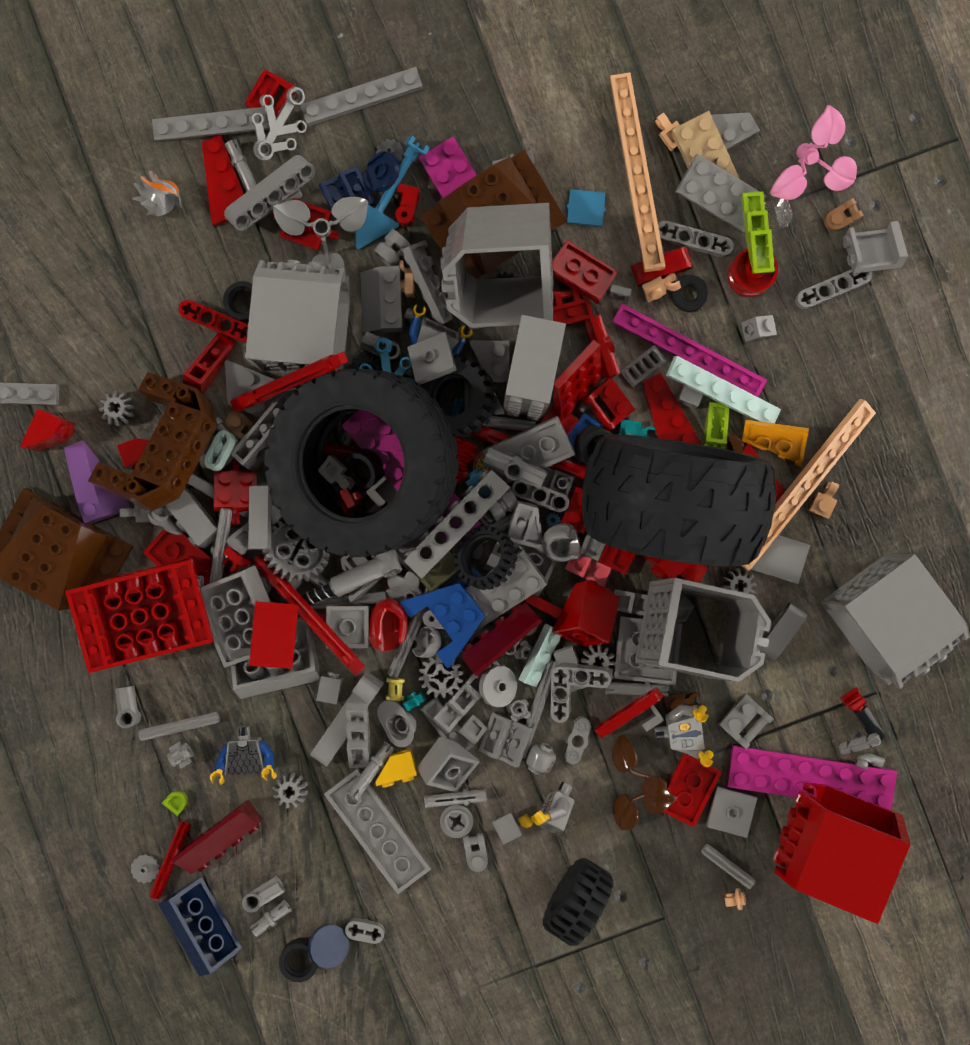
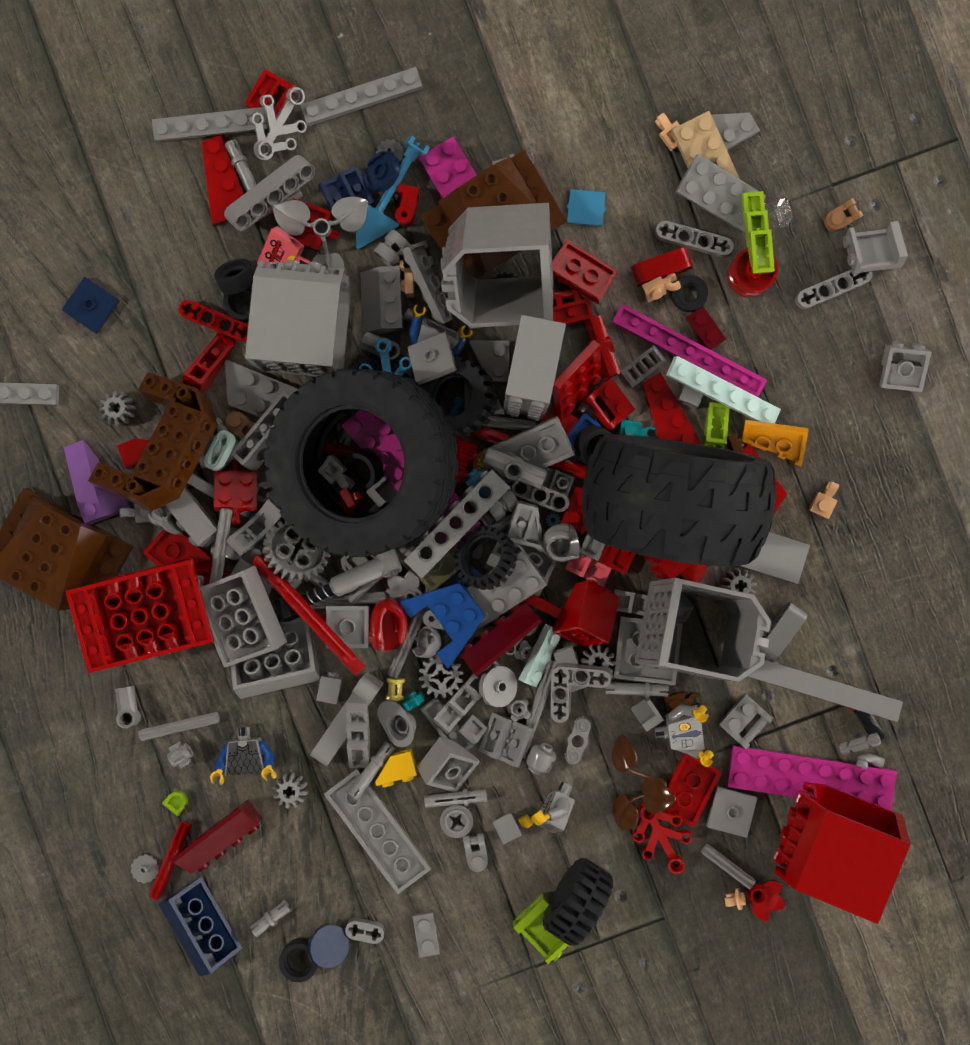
(47, 431): red slope -> none
(90, 305): none -> dark blue plate
(157, 195): light grey hair -> none
(234, 276): none -> black tyre
(236, 559): red tile -> none
(259, 517): light grey tile -> none
(263, 893): light grey piece -> none
(273, 635): red tile -> none
(282, 247): none -> coral torso
(288, 381): red piece -> none
(426, 934): none -> light grey plate
(531, 926): none -> lime panel
(619, 292): light grey tile -> none
(628, 712): red beam -> none
(637, 172): light nougat plate -> none
(661, 832): none -> red plant
(705, 328): none -> dark red plate
(759, 327): light grey bracket -> none
(768, 899): none -> red plate
(816, 470): light nougat plate -> none
(826, 129): bright pink plant -> none
(828, 690): none -> light grey tile
(896, 618): light grey container -> none
(904, 366): none -> light grey plate

